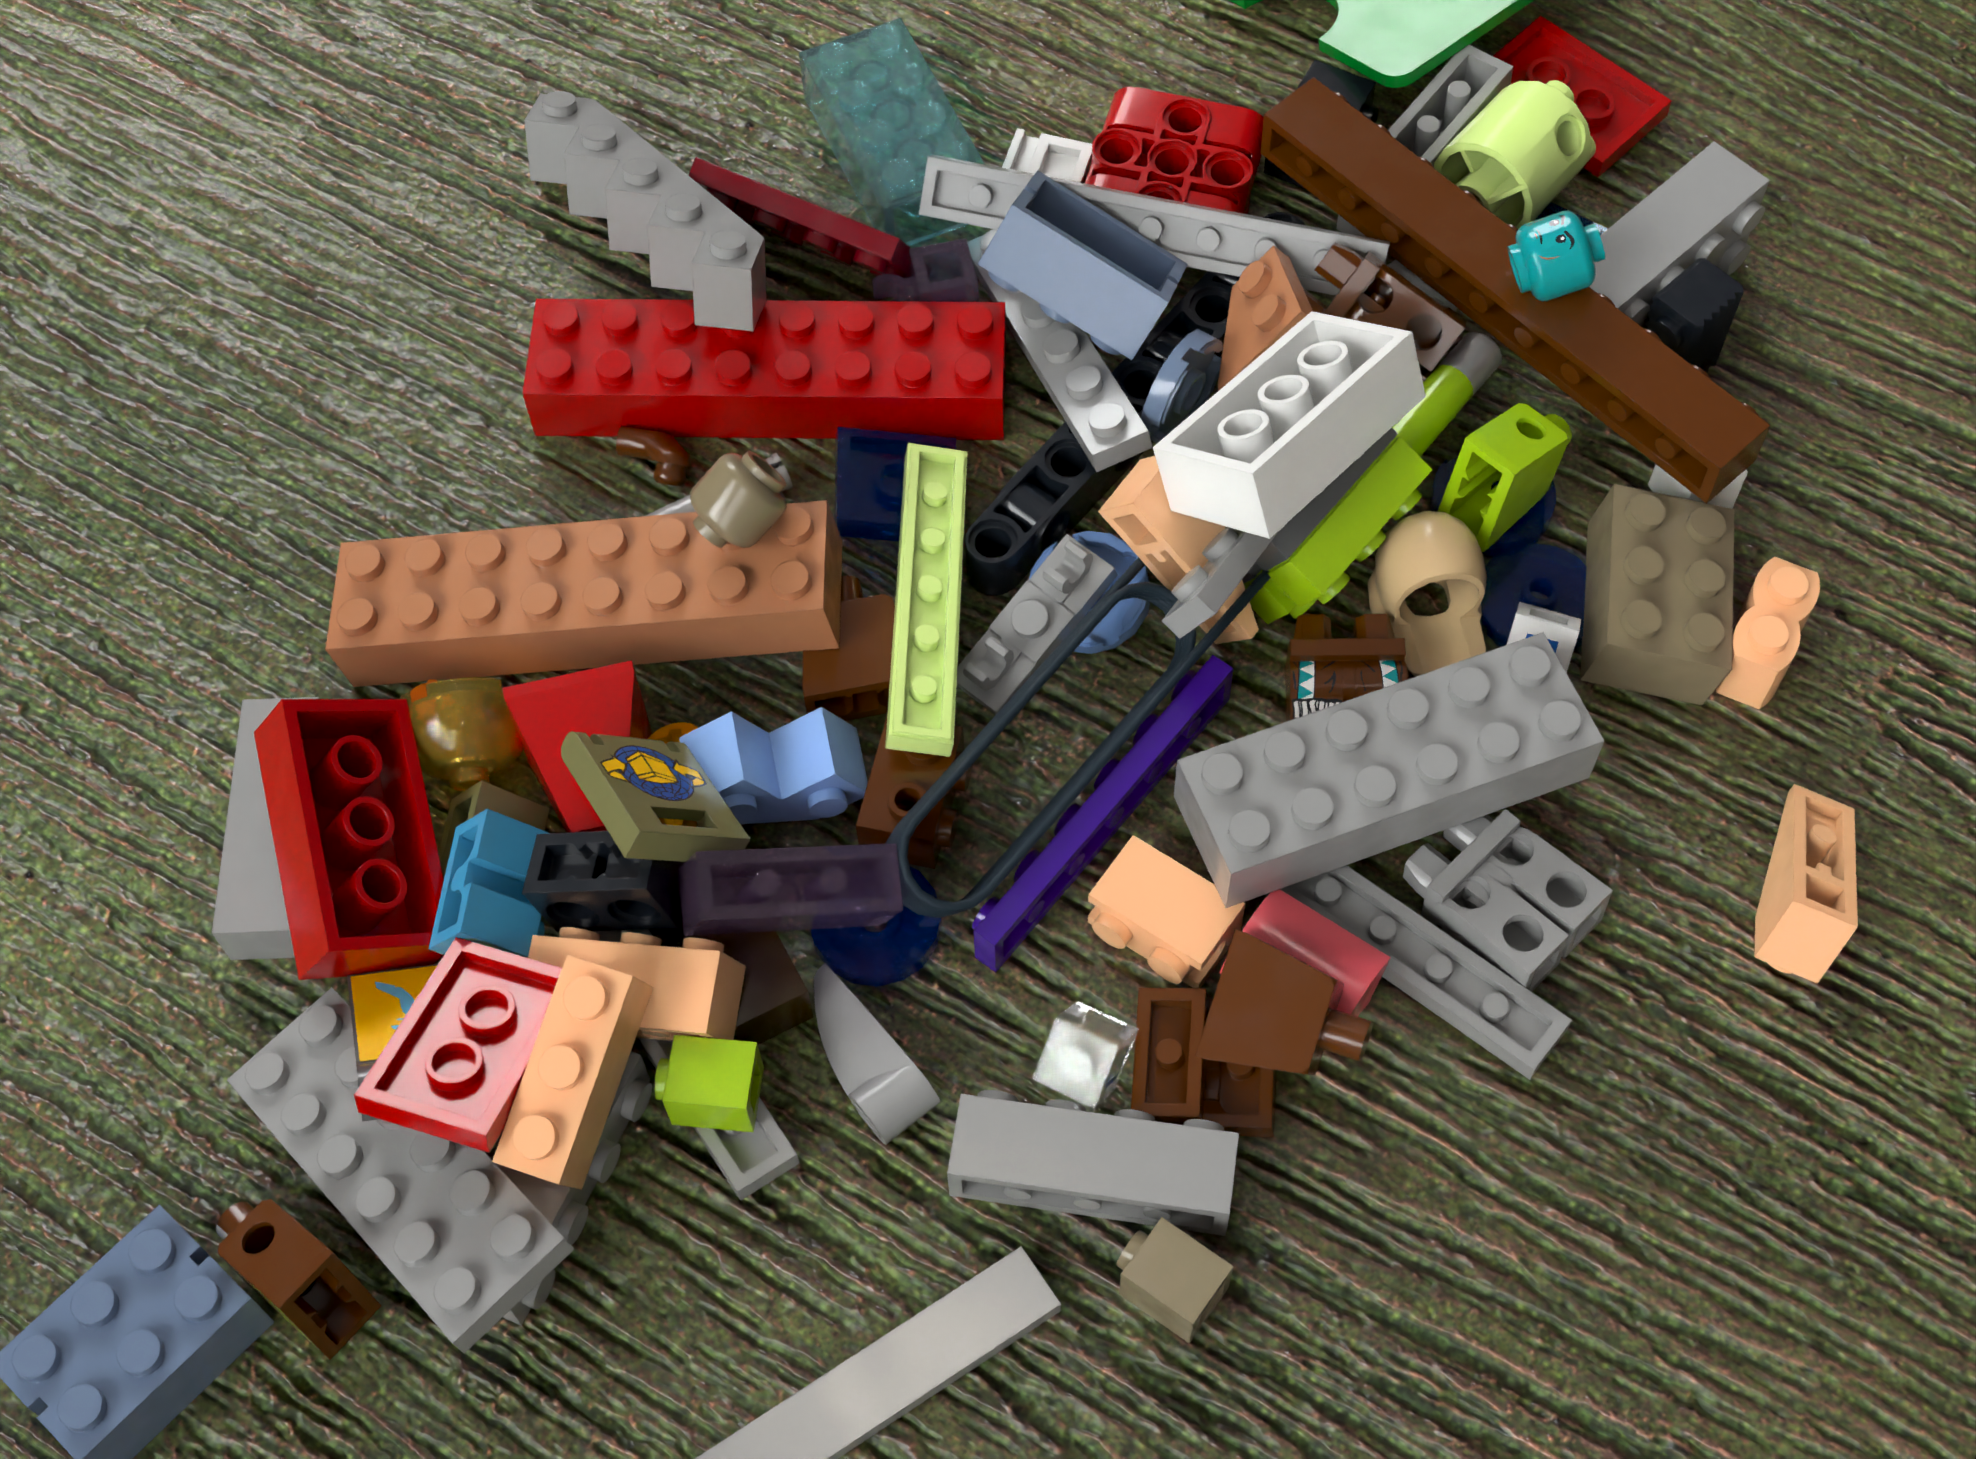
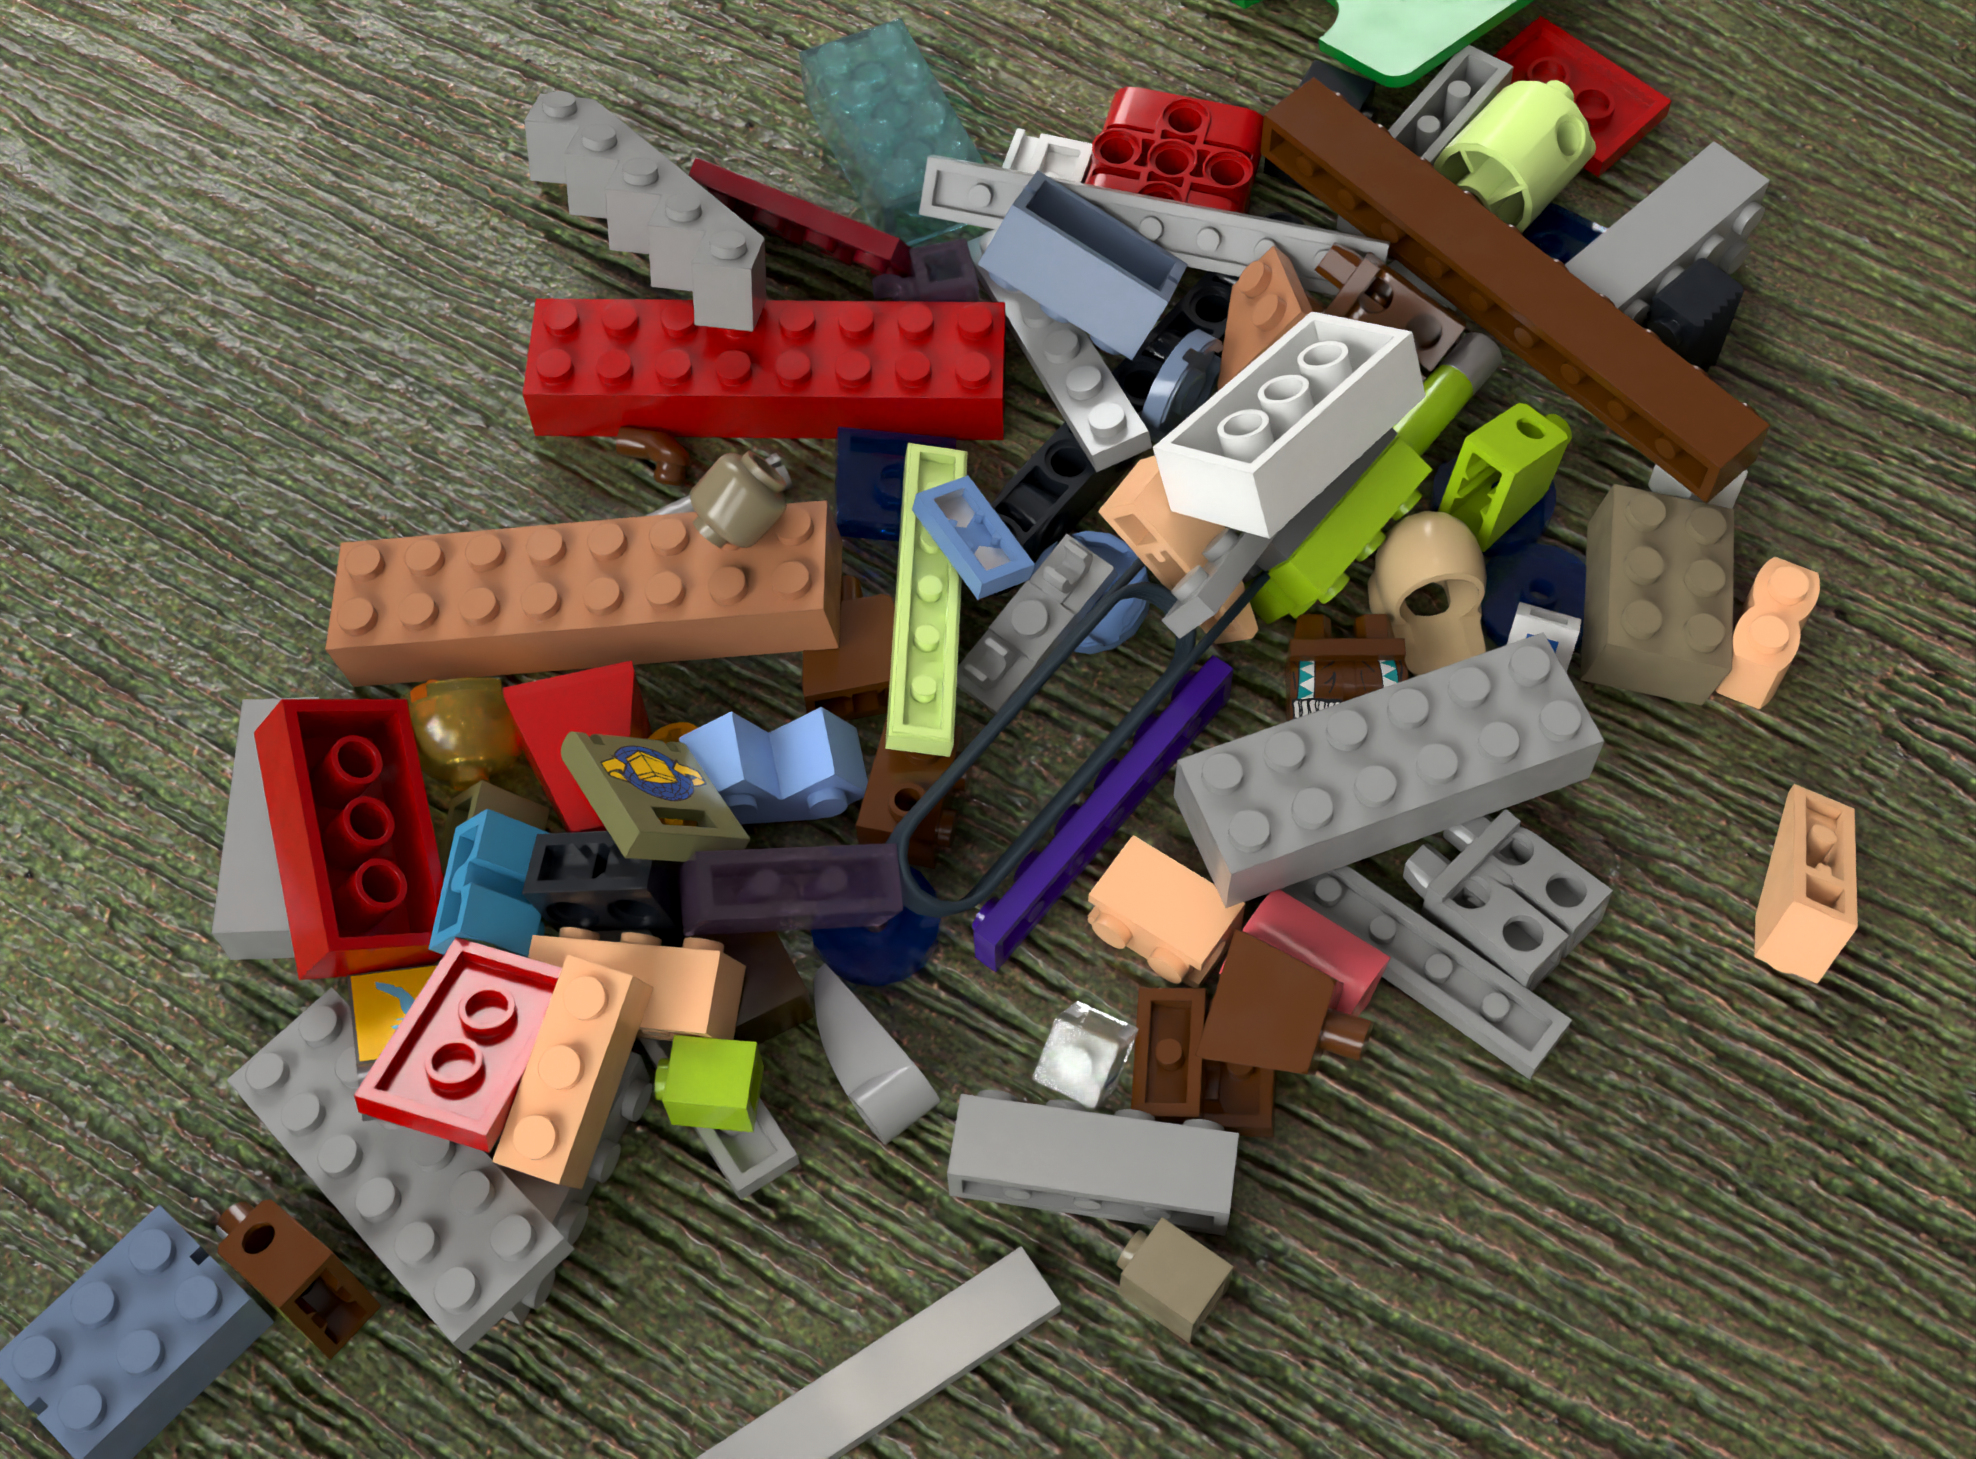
(973, 537): none -> medium blue piece
(1555, 255): teal head -> none

